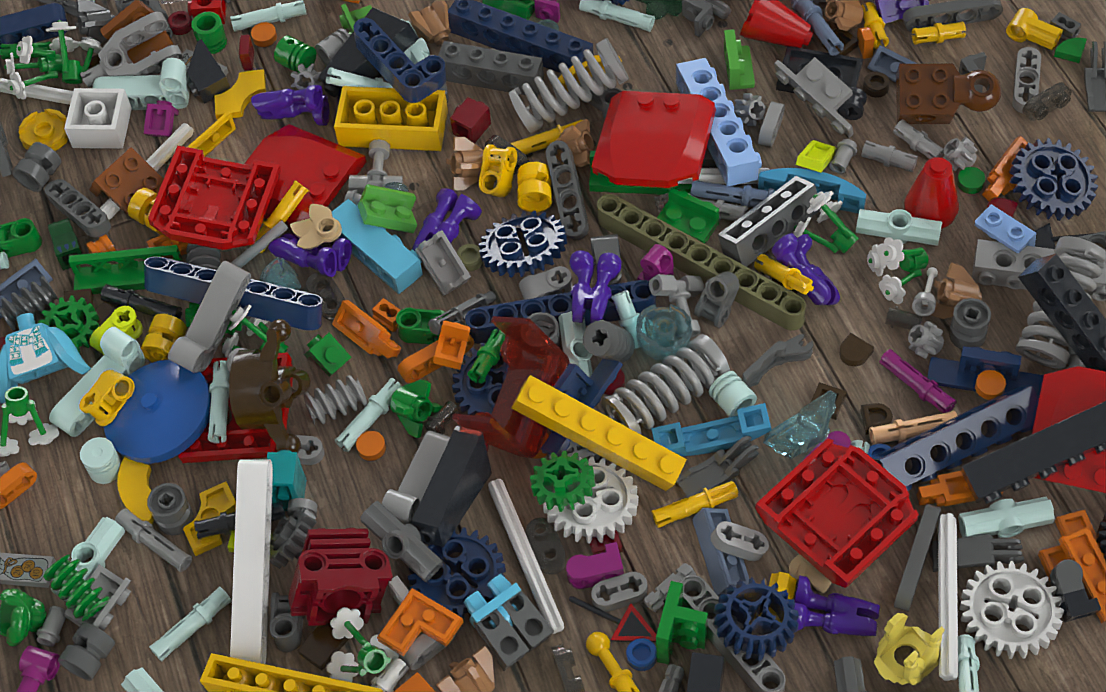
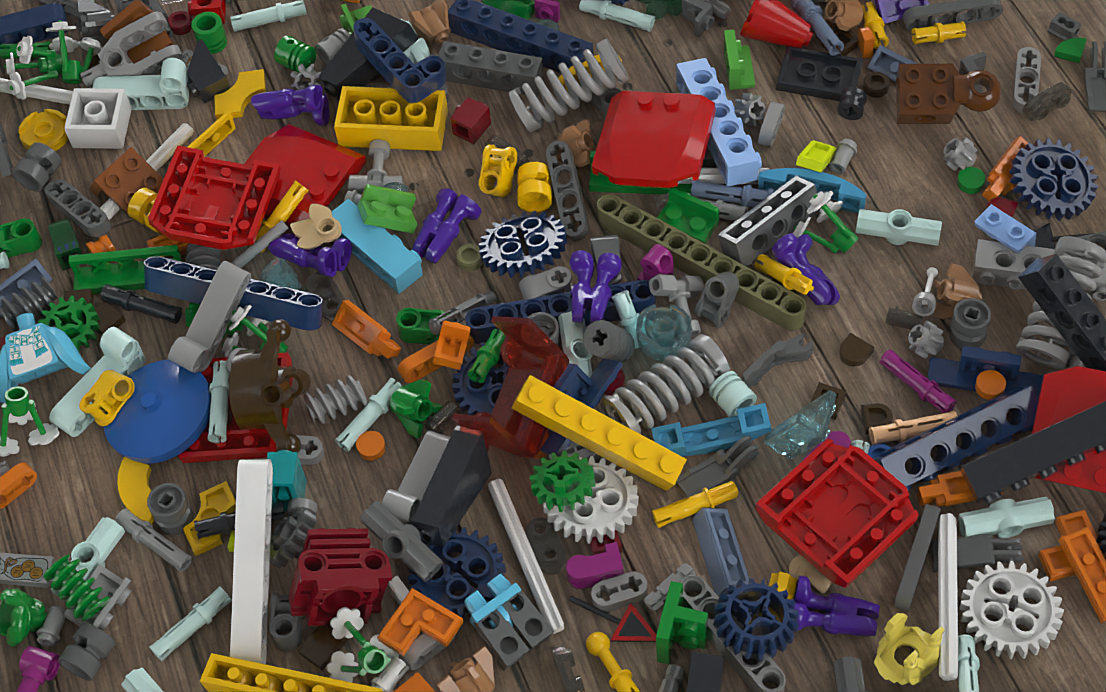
(100, 460): light aqua piece -> none
(129, 318): neon yellow piece -> none
(160, 119): magenta bracket -> none
(162, 334): yellow wheel -> none
(246, 52): dark red tile -> none
(263, 34): orange tile -> none
(327, 353): green bracket -> none
(353, 80): light aqua pin -> none
(380, 314): orange piece -> none
(443, 263): light grey hinge -> none
(465, 163): medium nougat brick -> none
(541, 140): yellow axle -> none
(641, 654): blue tile -> none
(739, 541): light grey beam -> none
(821, 89): light grey bracket -> none
(889, 156): light grey pin -> none
(892, 255): white plant -> none
(918, 140): light grey pin -> none
(934, 193): red cone -> none
(1027, 26): yellow piece -> none
(1075, 602): leg -> none

